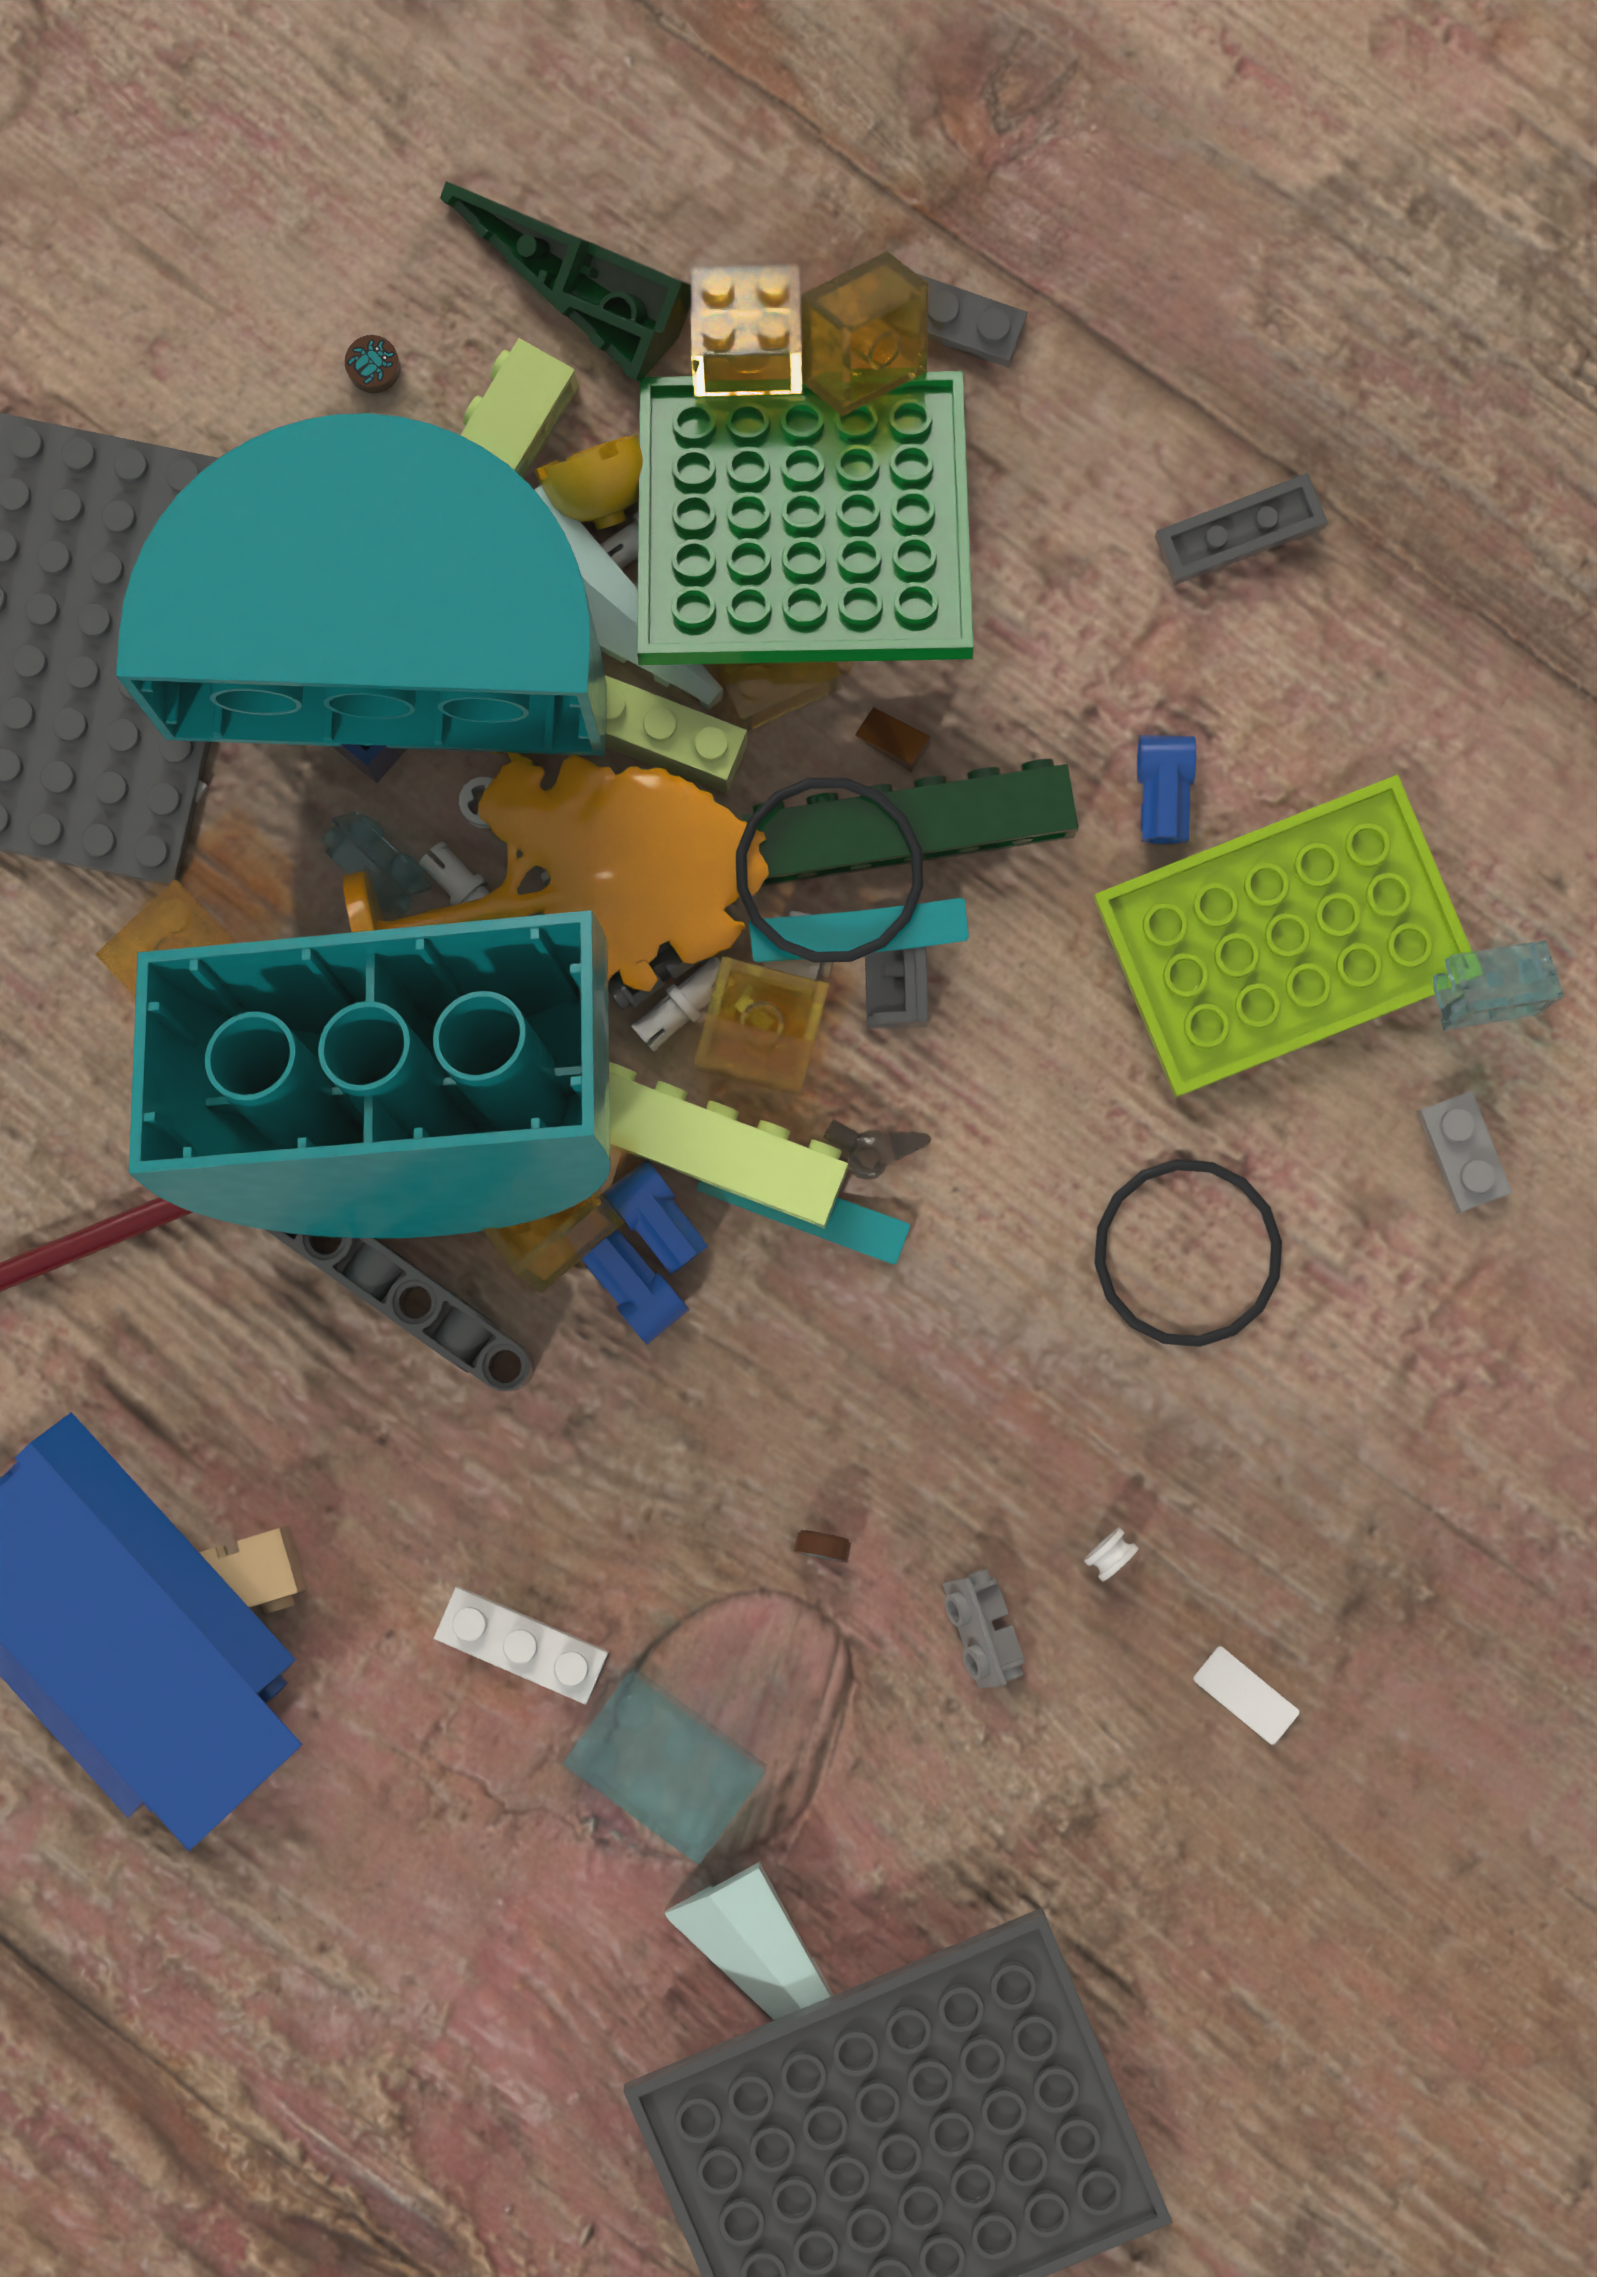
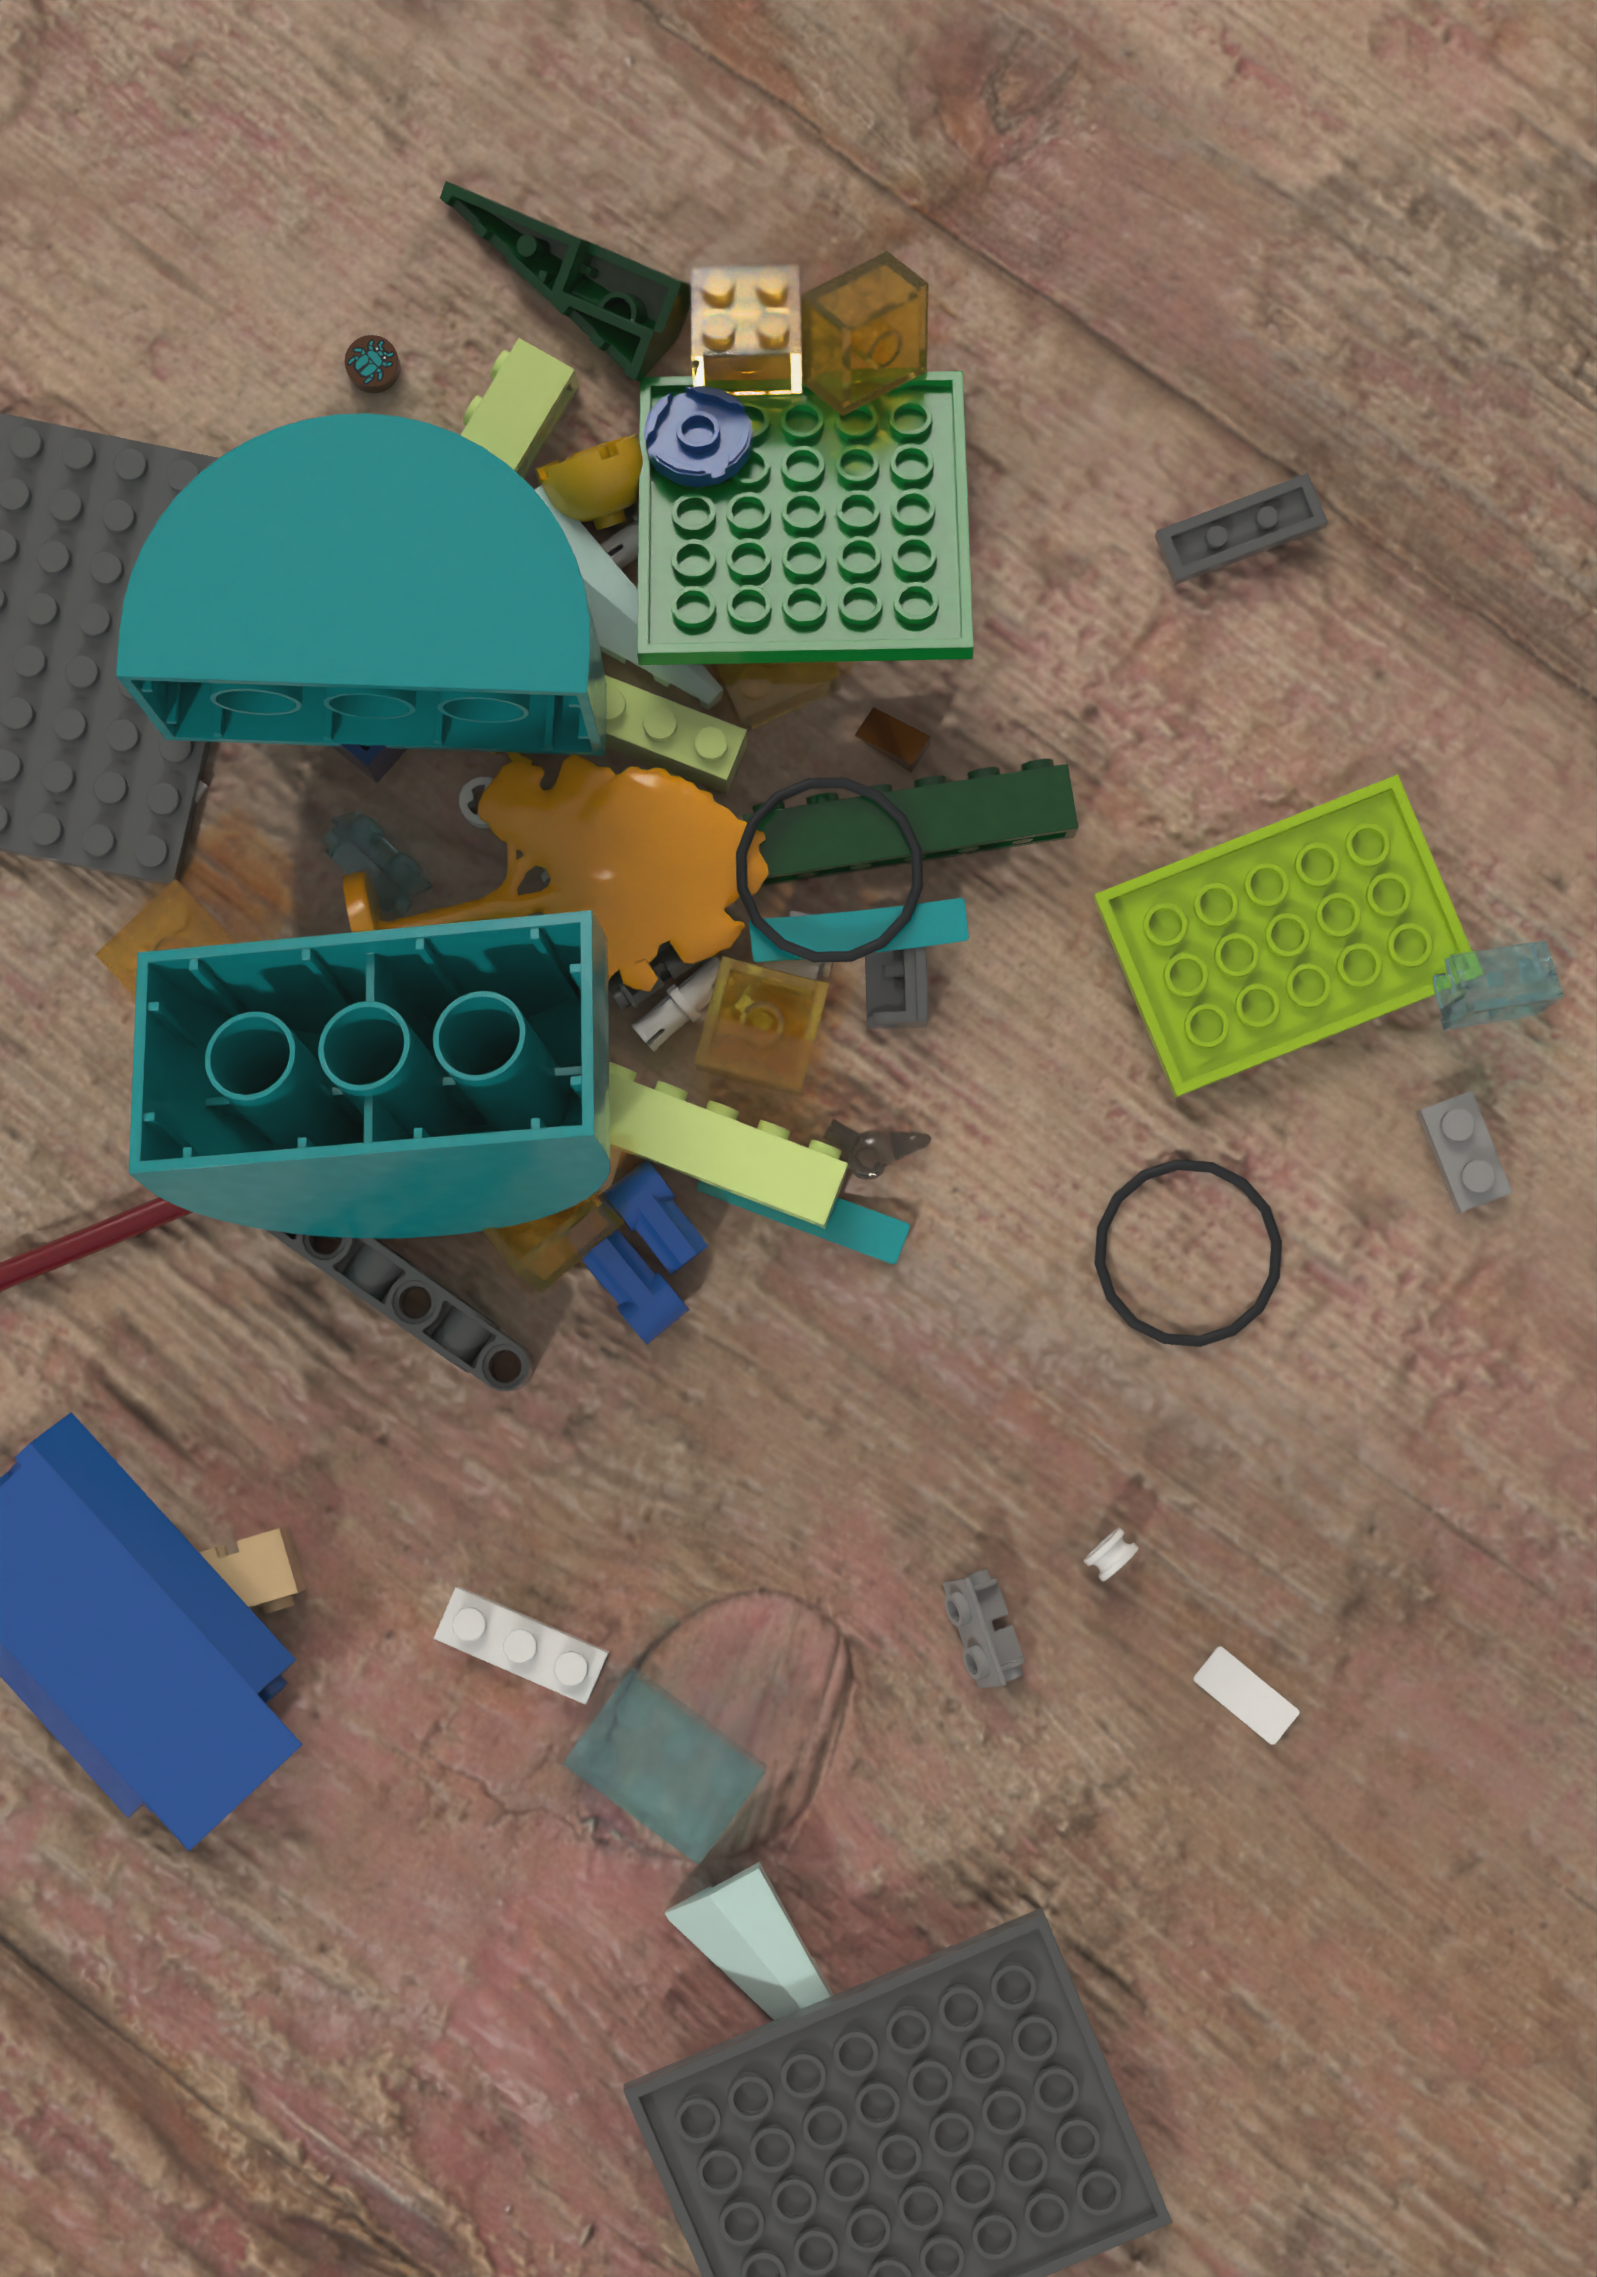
(455, 877): white pin -> none
(698, 436): none -> tile
(822, 1546): reddish brown tile -> none
(973, 323): dark grey plate -> none
(1166, 771): blue piece -> none

